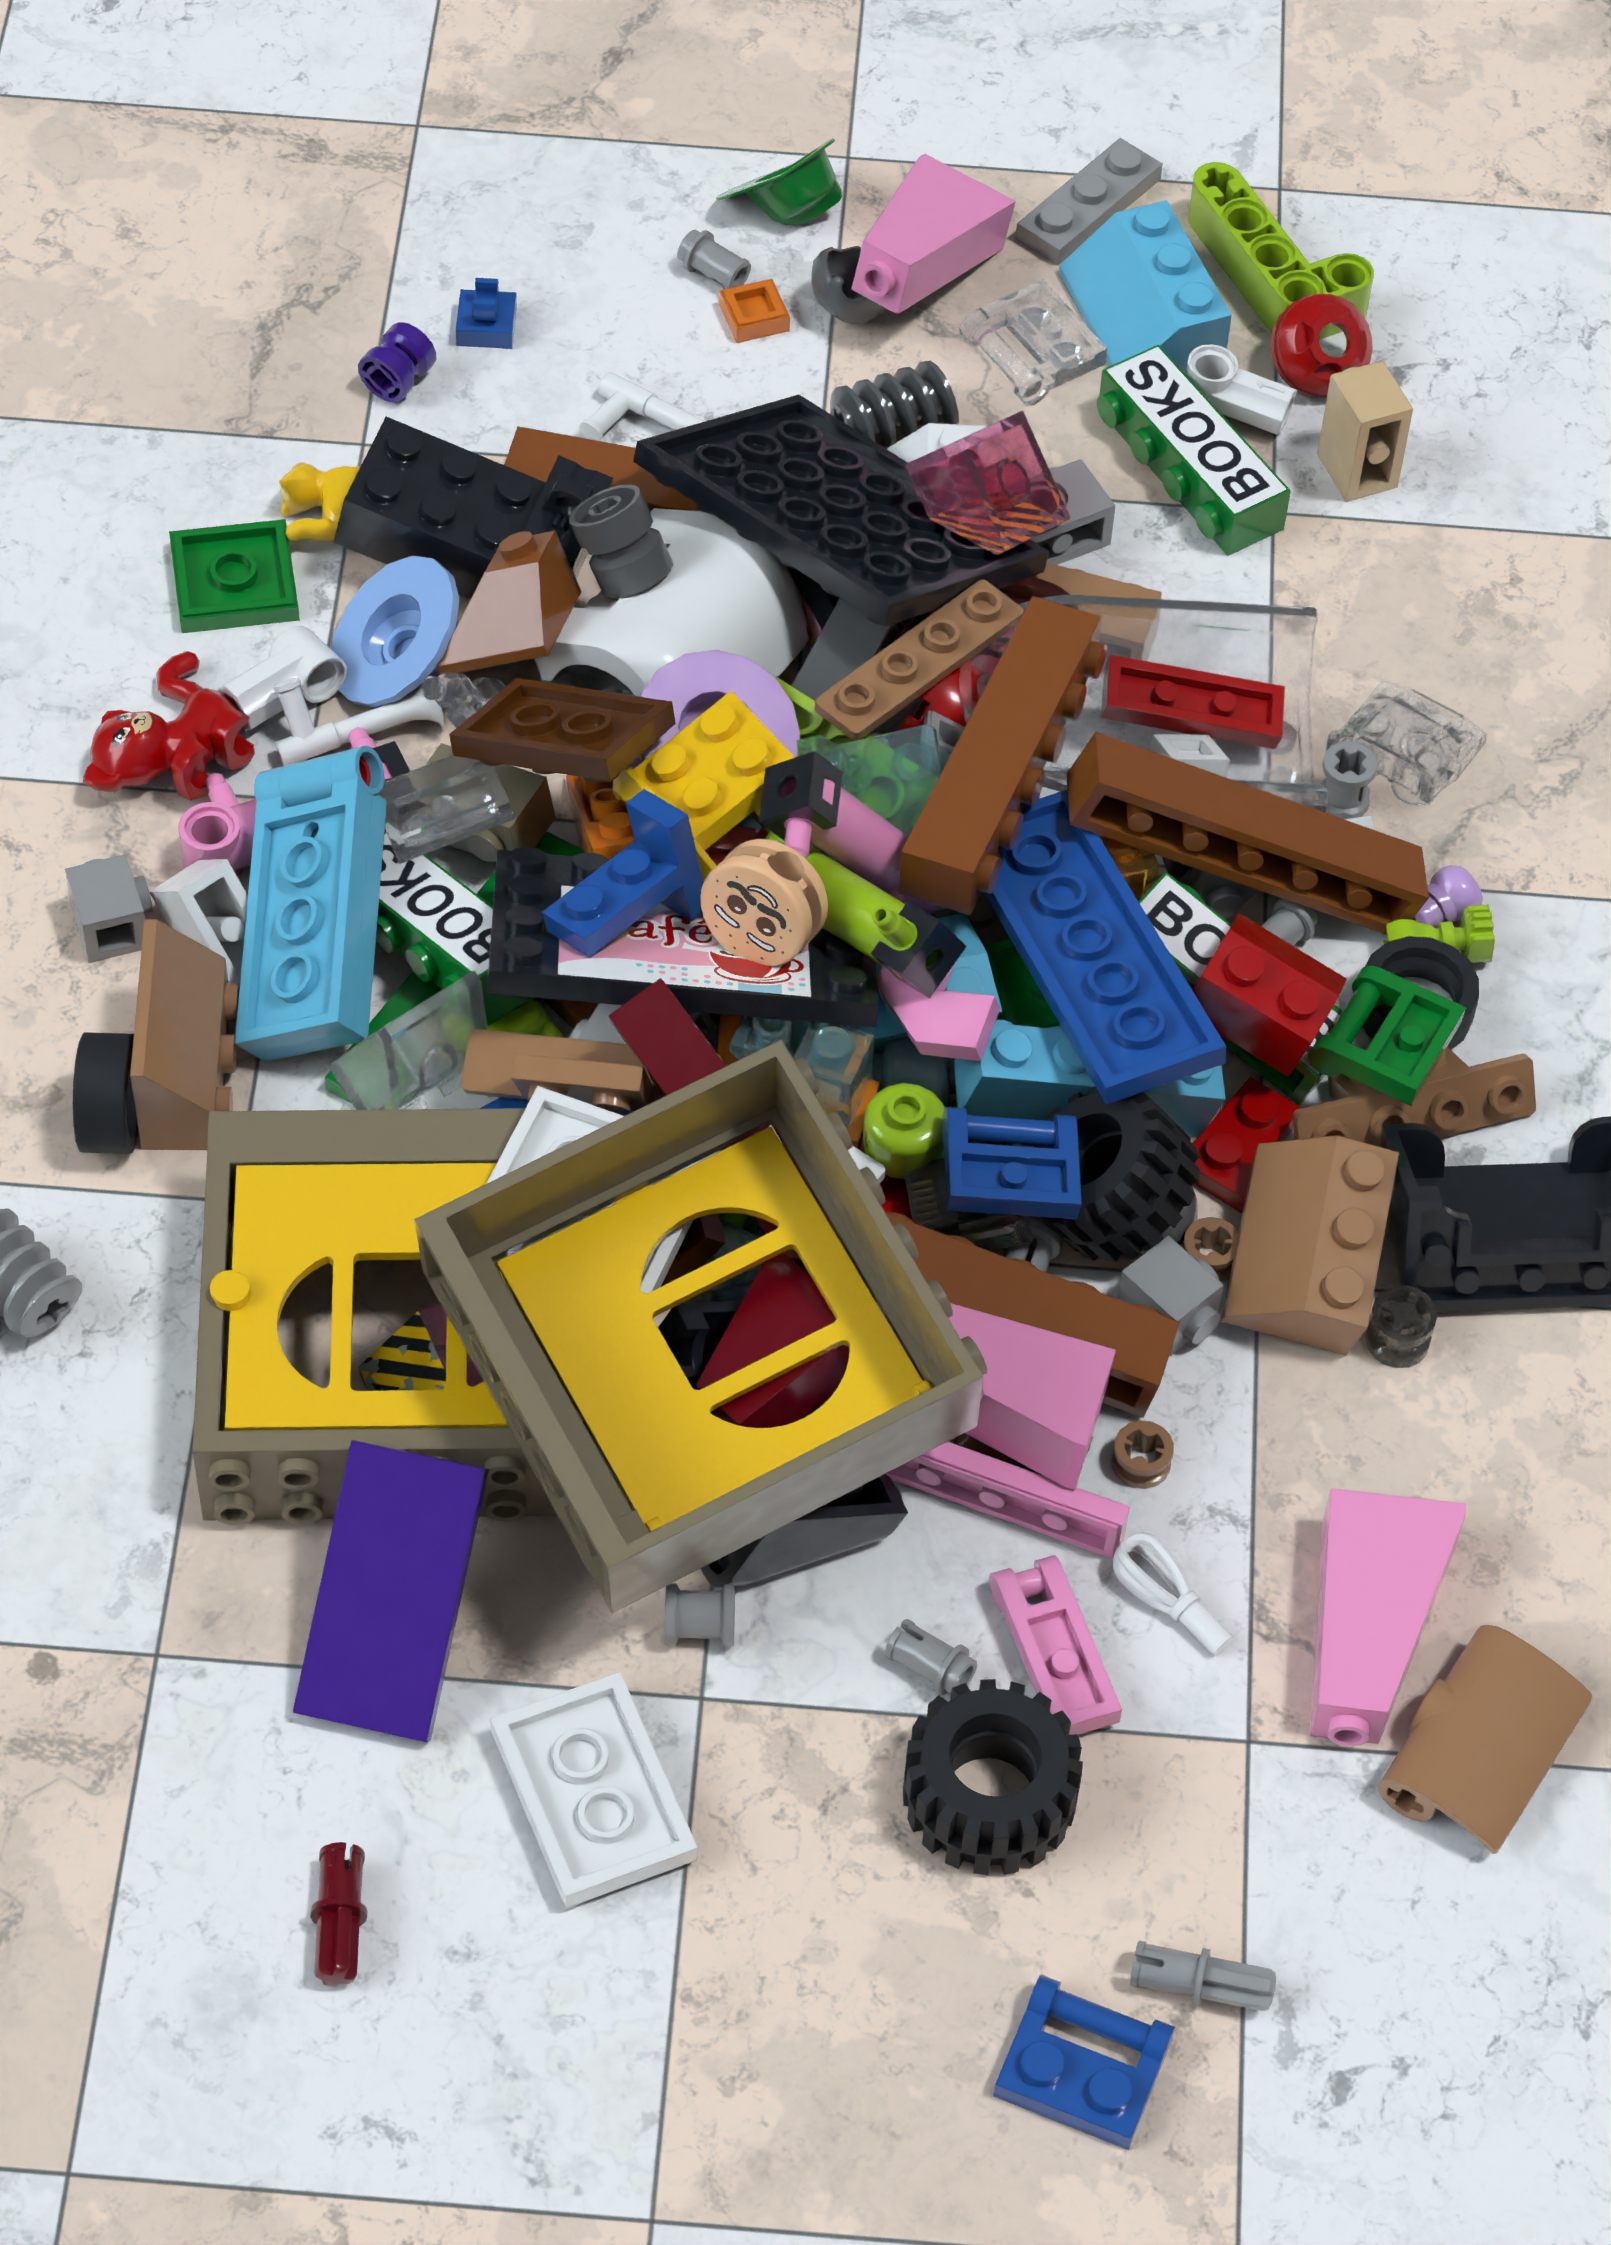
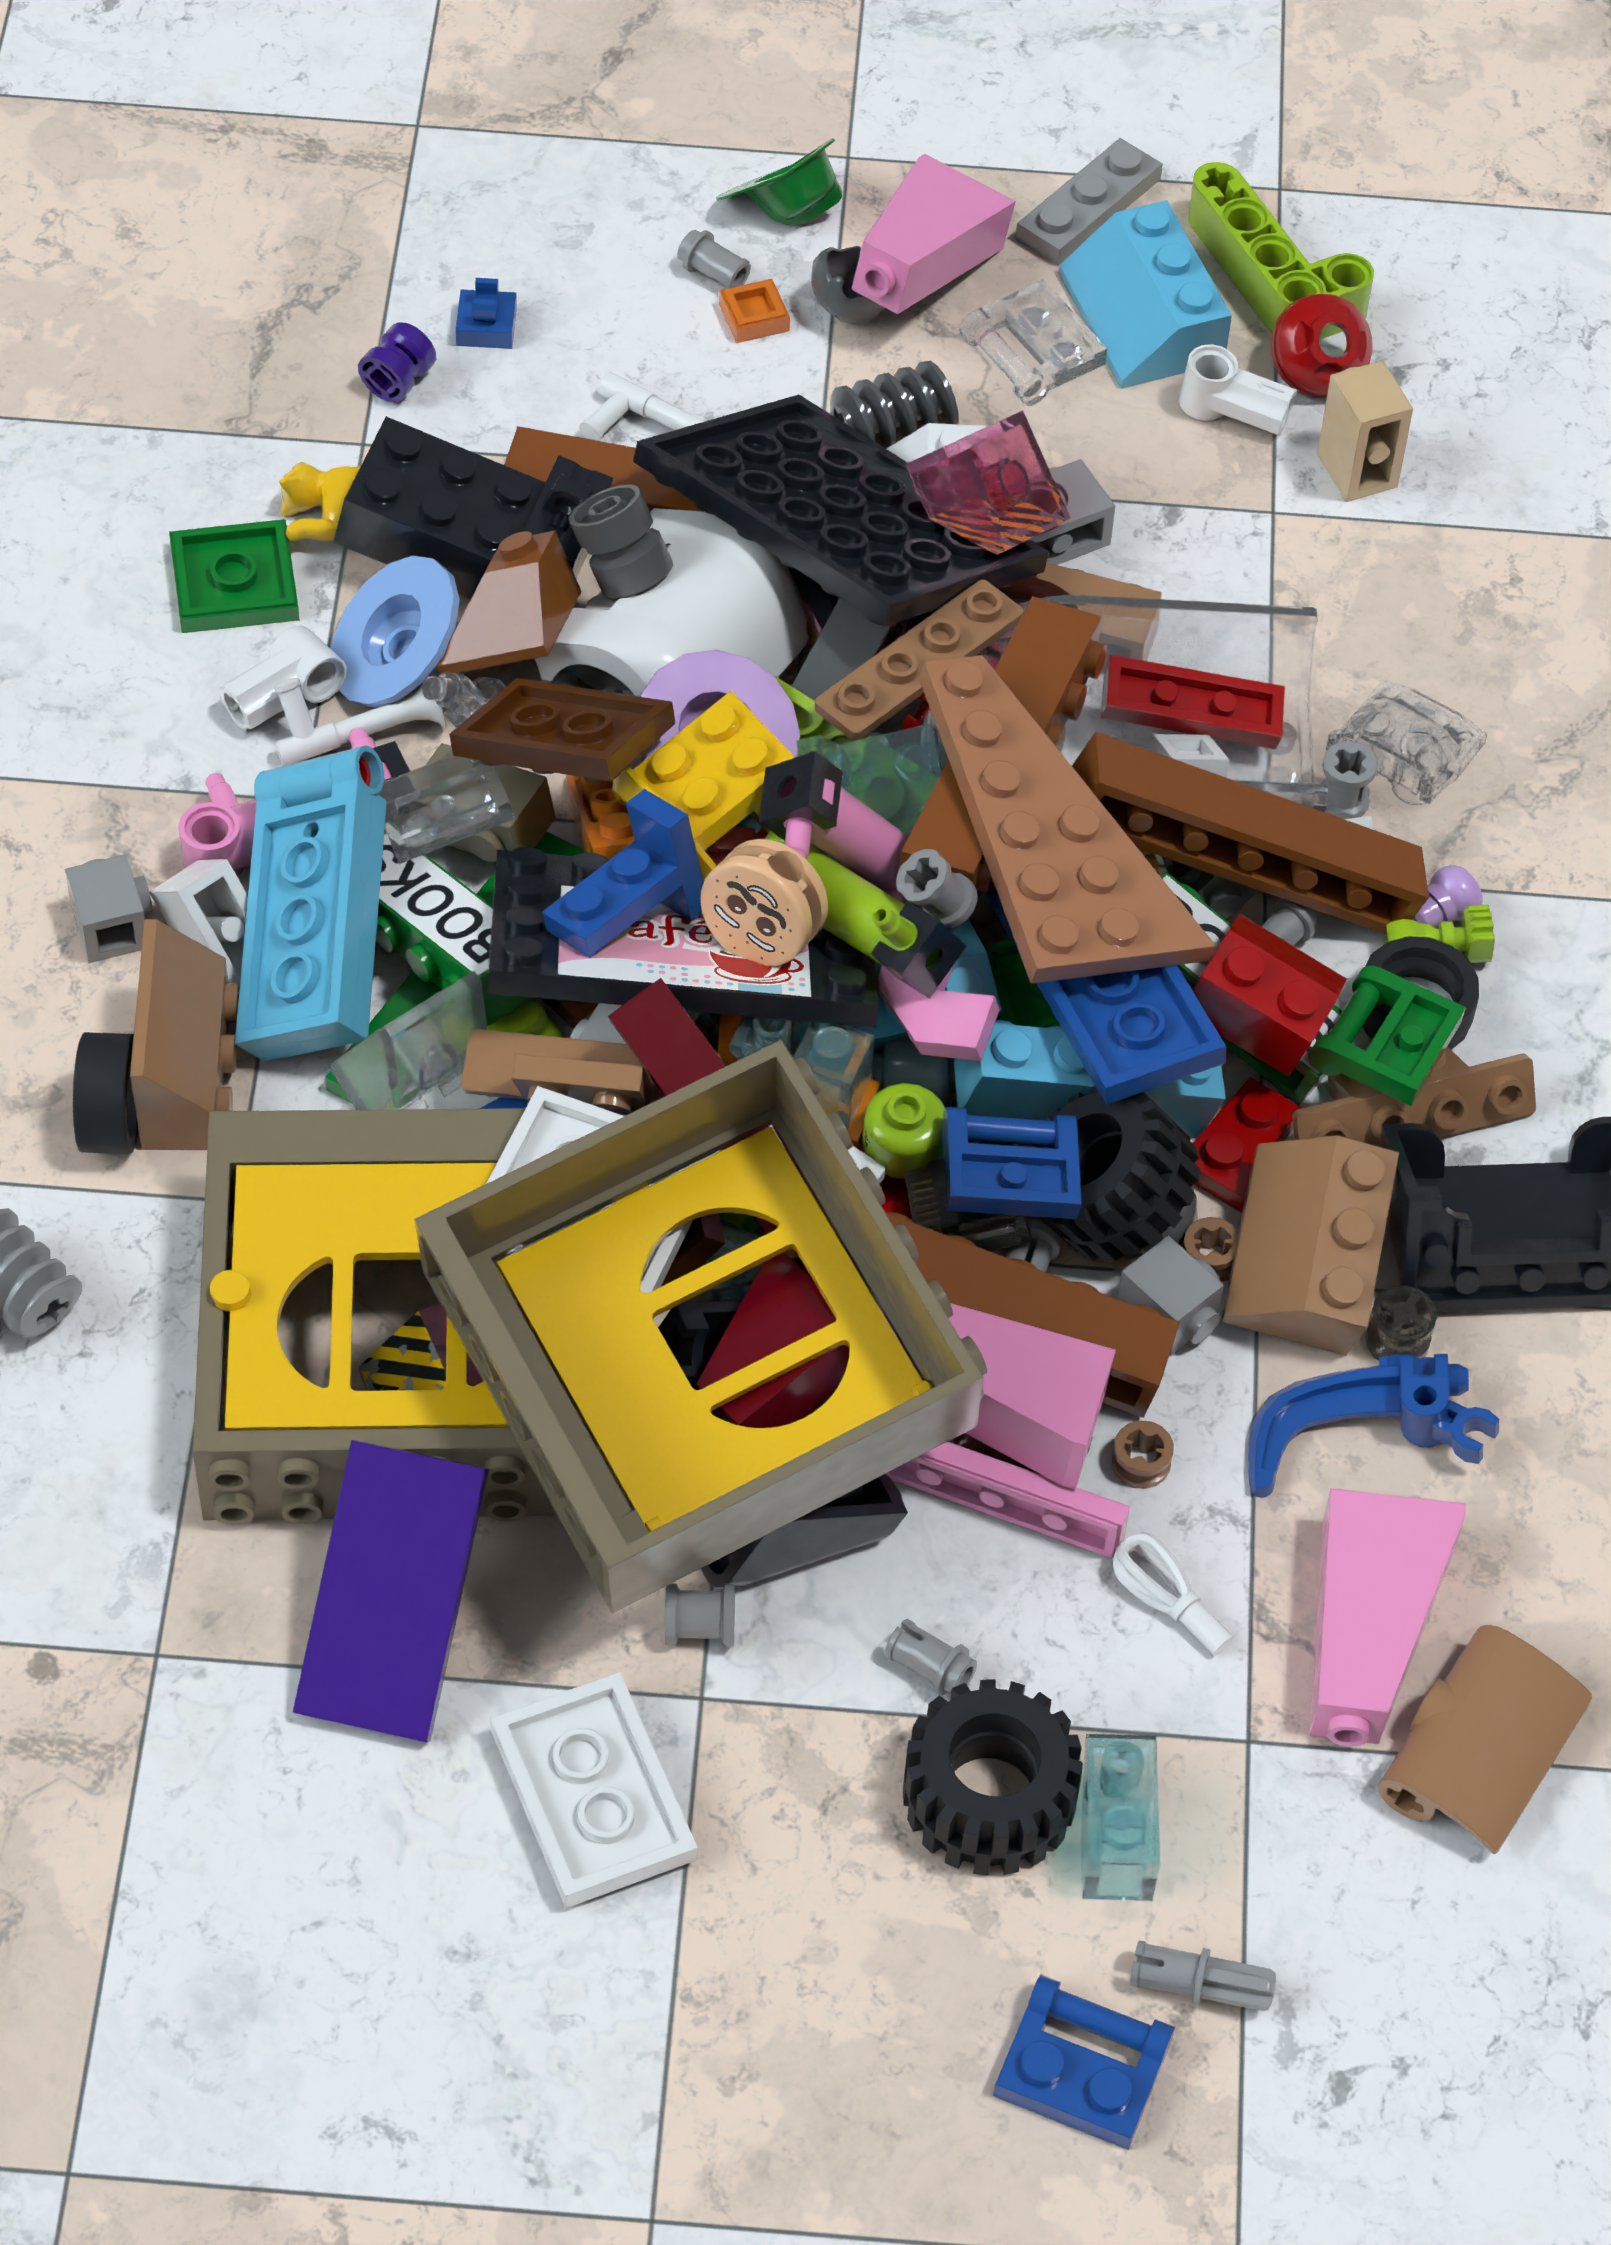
(143, 746): red animal -> none
(338, 1914): dark red axle -> none
(930, 883): none -> light grey bush
(1056, 1644): bright pink plate -> none
(1059, 860): none -> nougat wing
(1120, 1818): none -> clear light blue slope
(1193, 450): brick -> none
(1396, 1388): none -> blue piece

